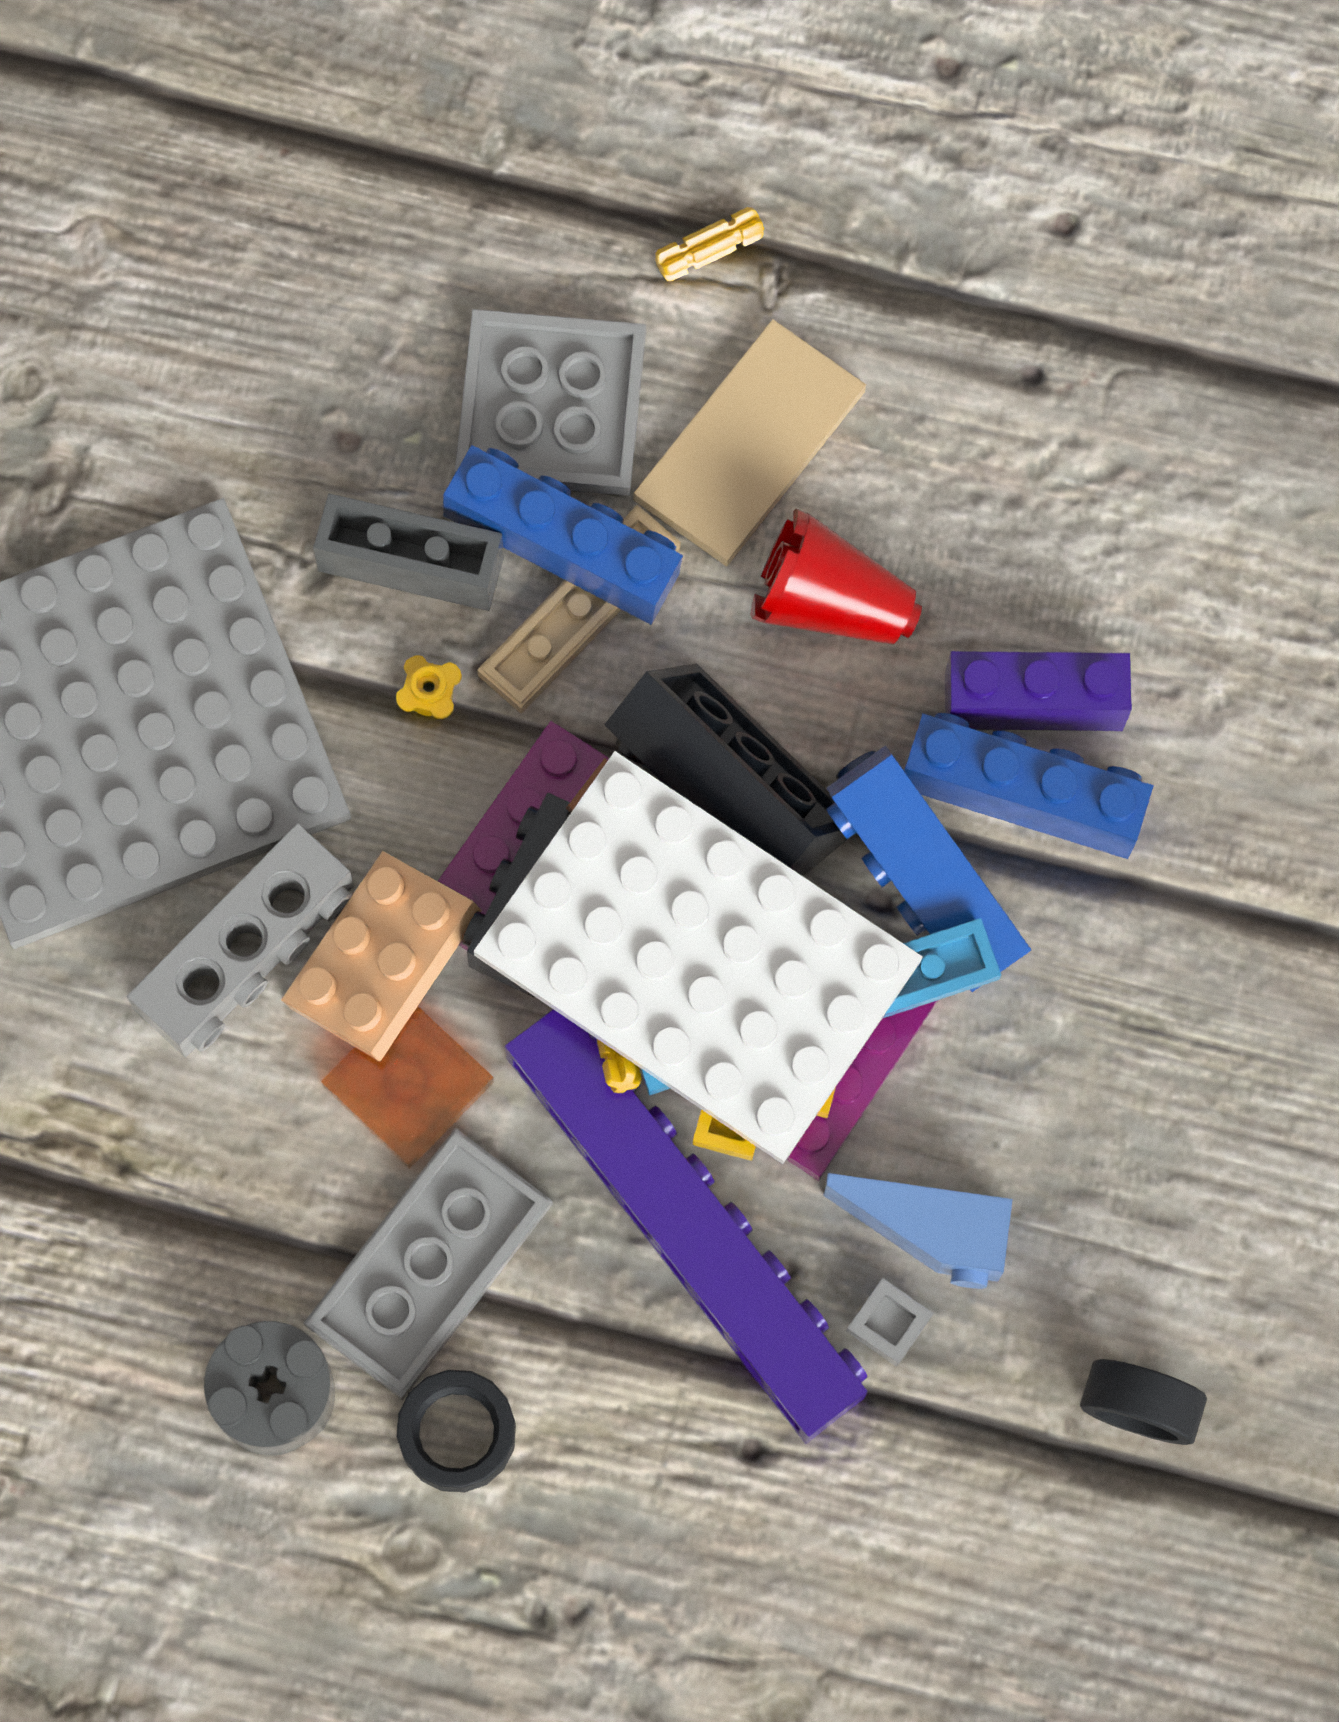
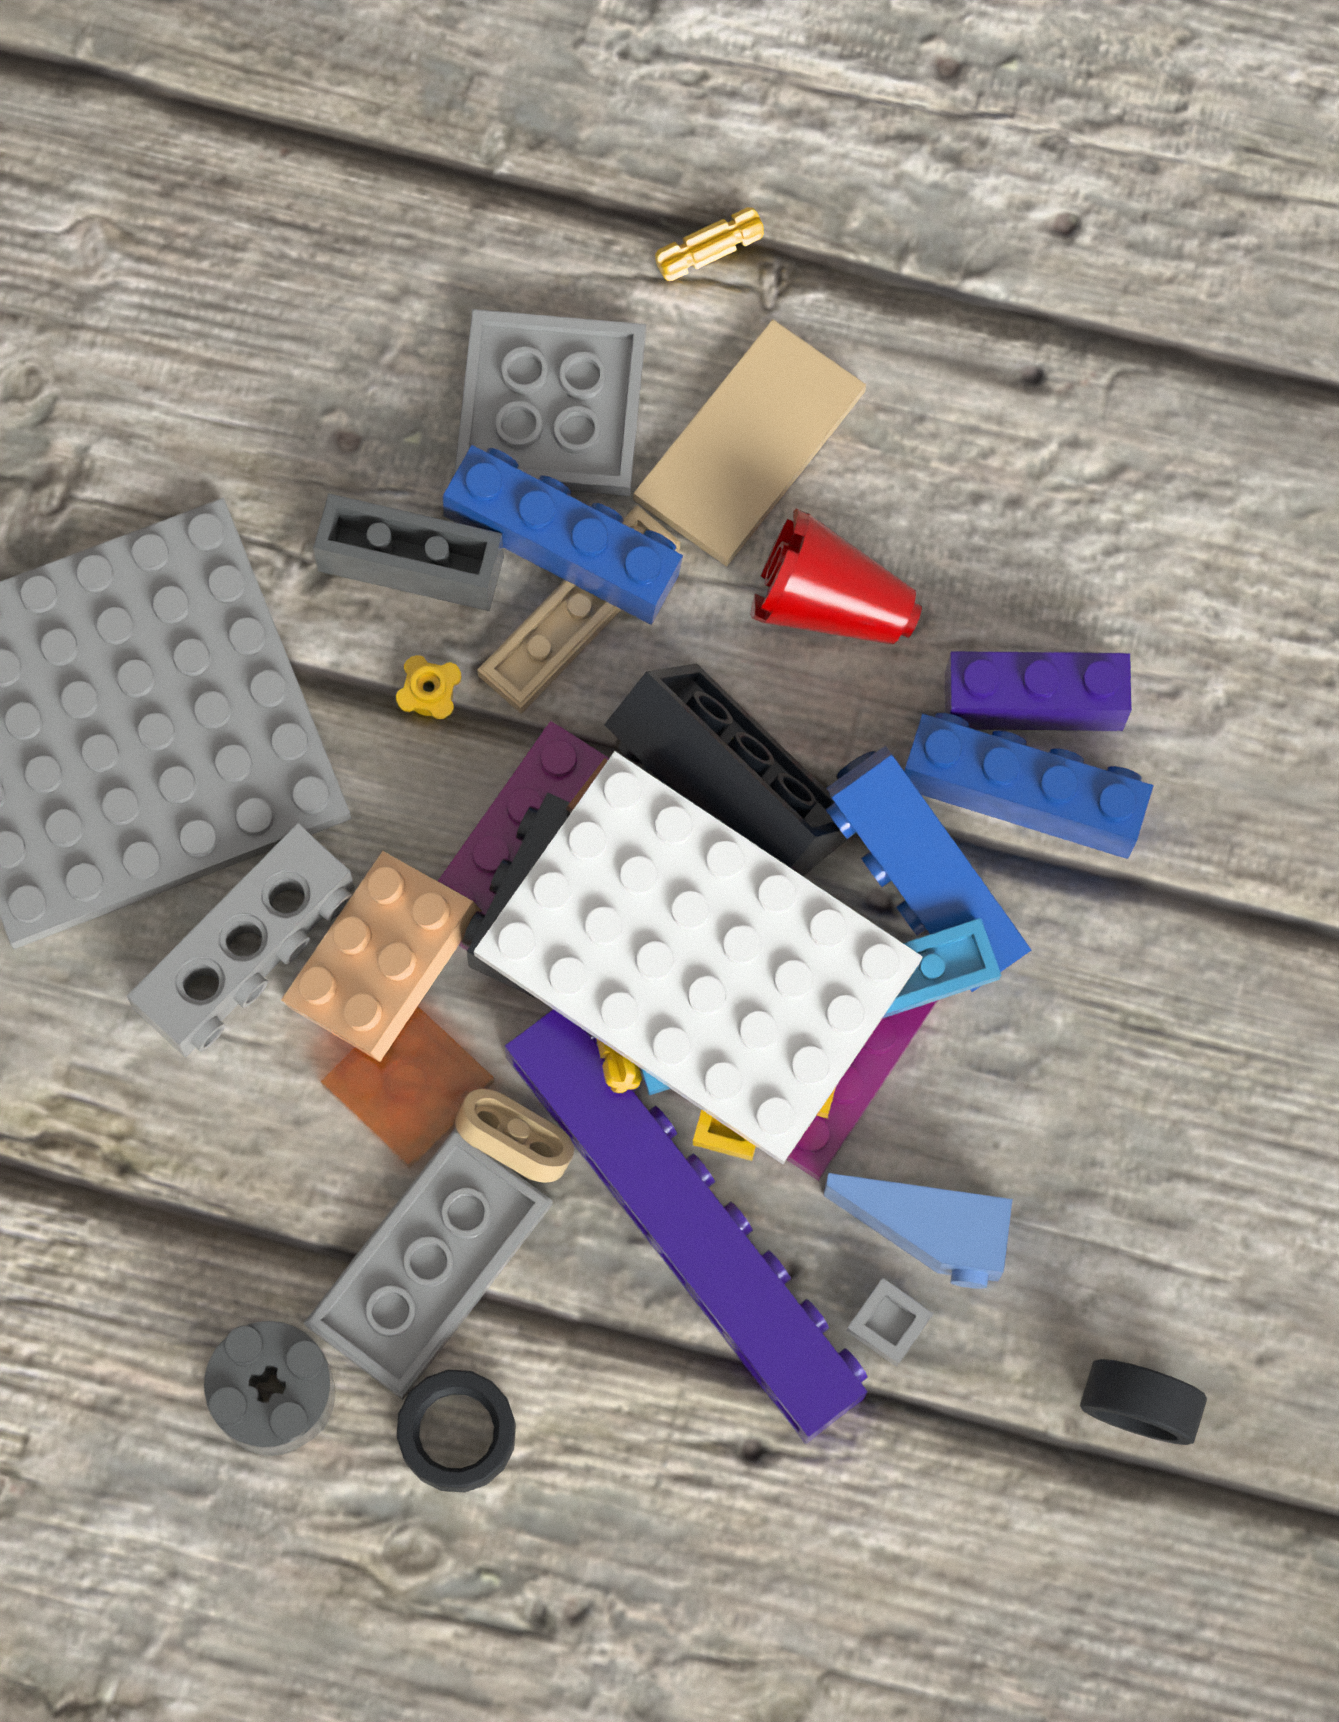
(514, 1135): none -> tan plate

